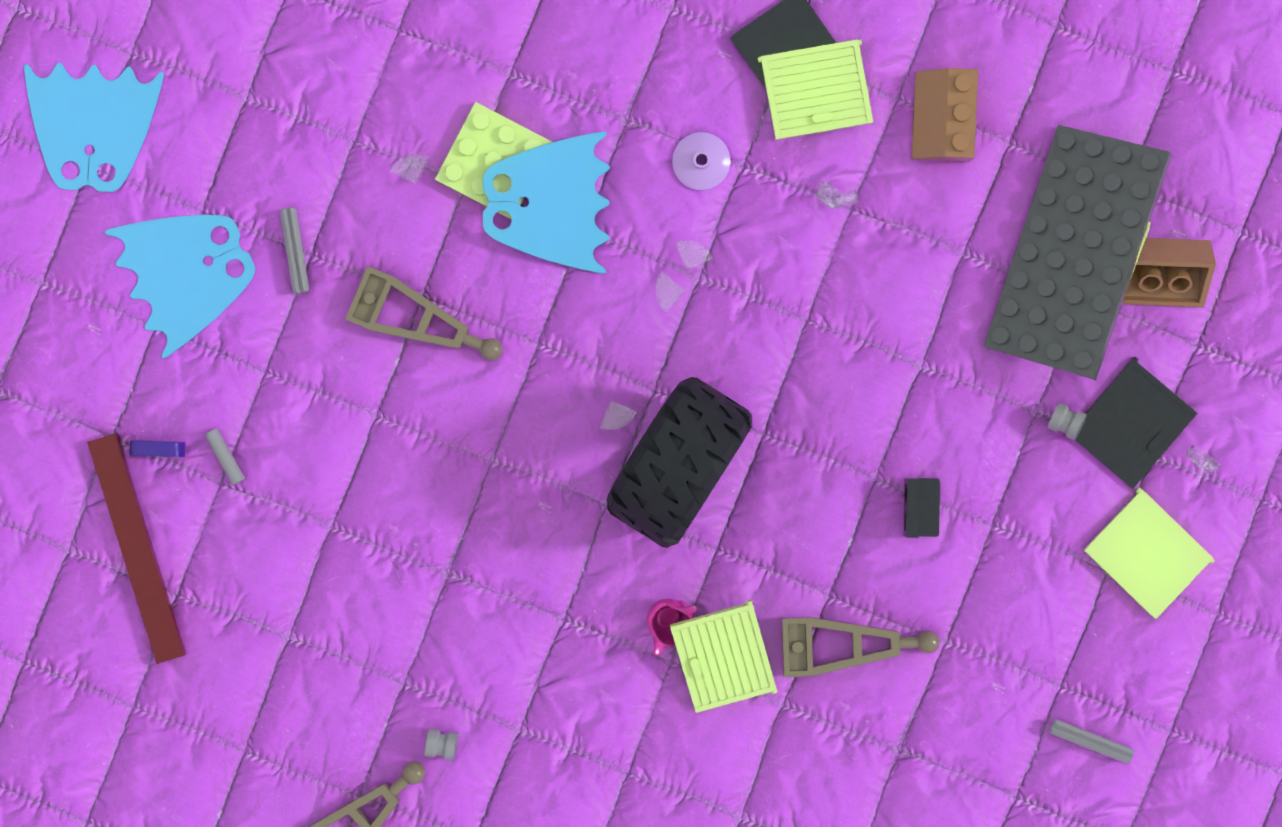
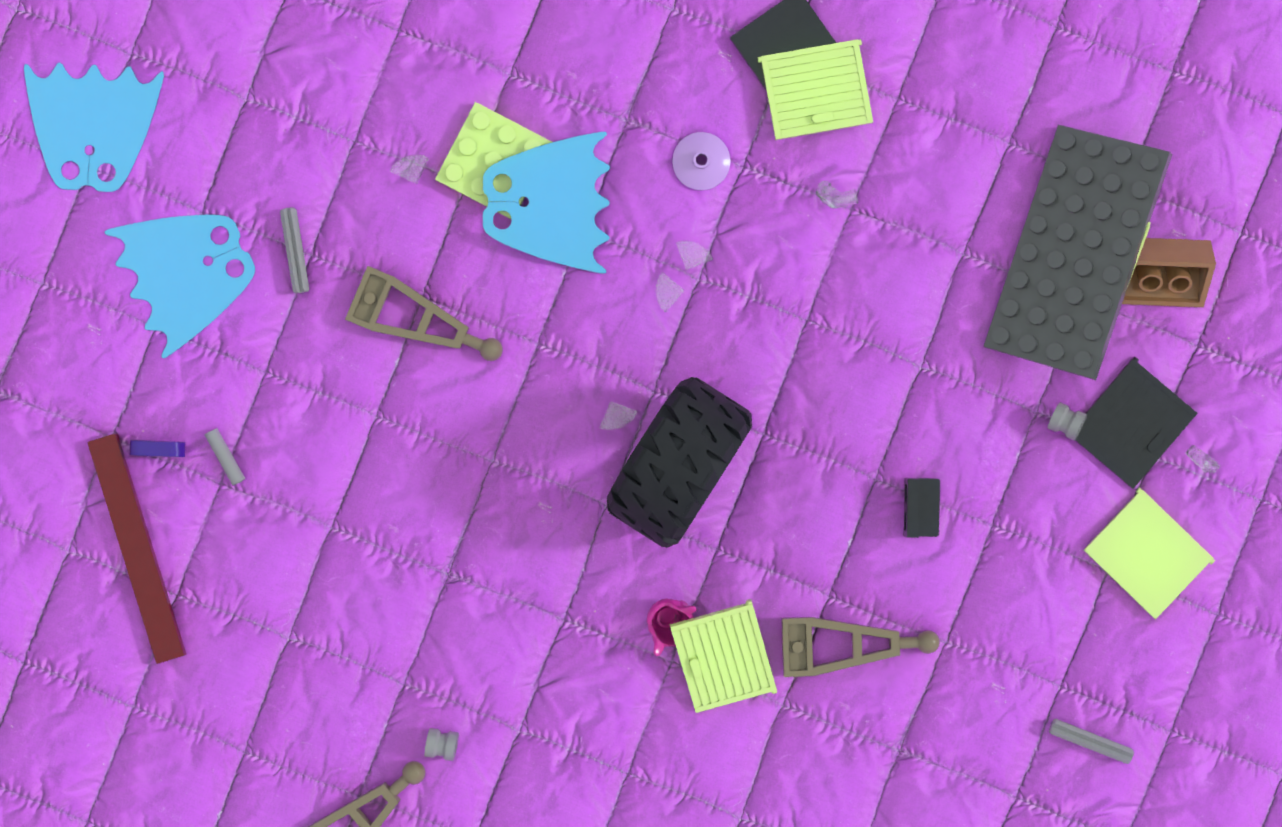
(945, 115): medium nougat slope -> none

